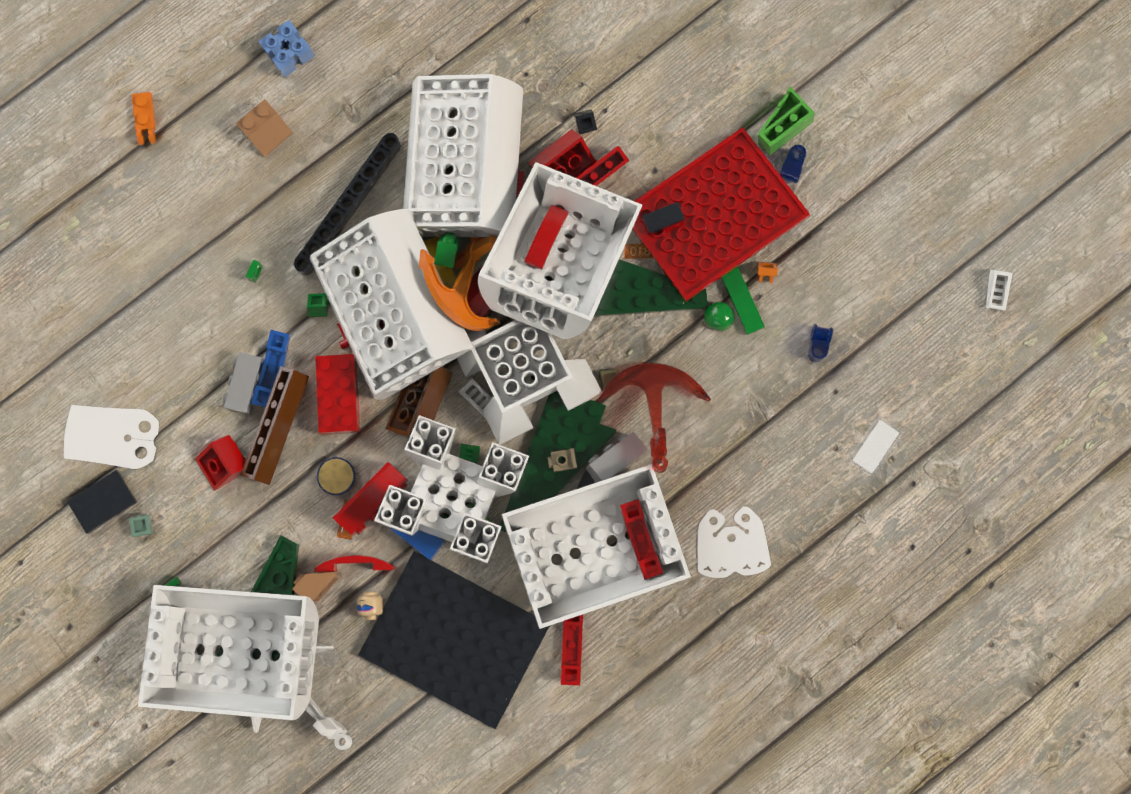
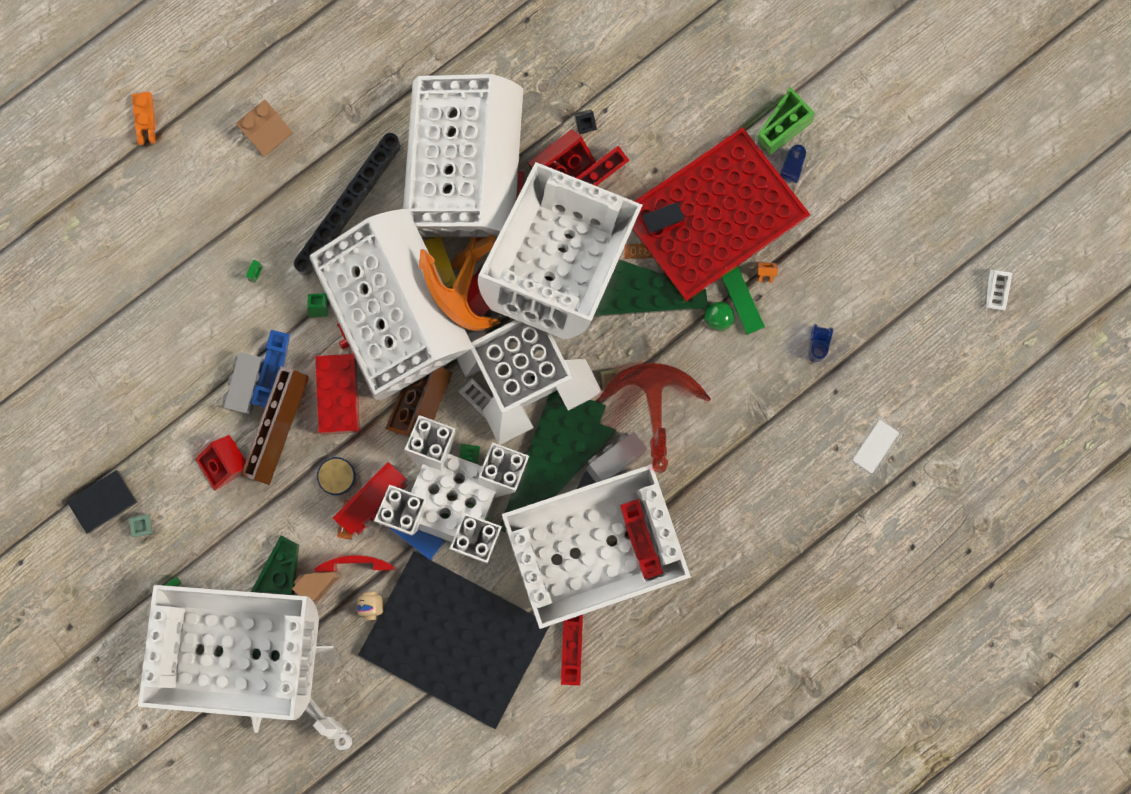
(99, 434): white piece -> none
(286, 59): medium blue brick -> none
(447, 250): green brick -> none
(546, 236): red slope -> none
(570, 463): dark tan brick -> none
(732, 556): white piece -> none

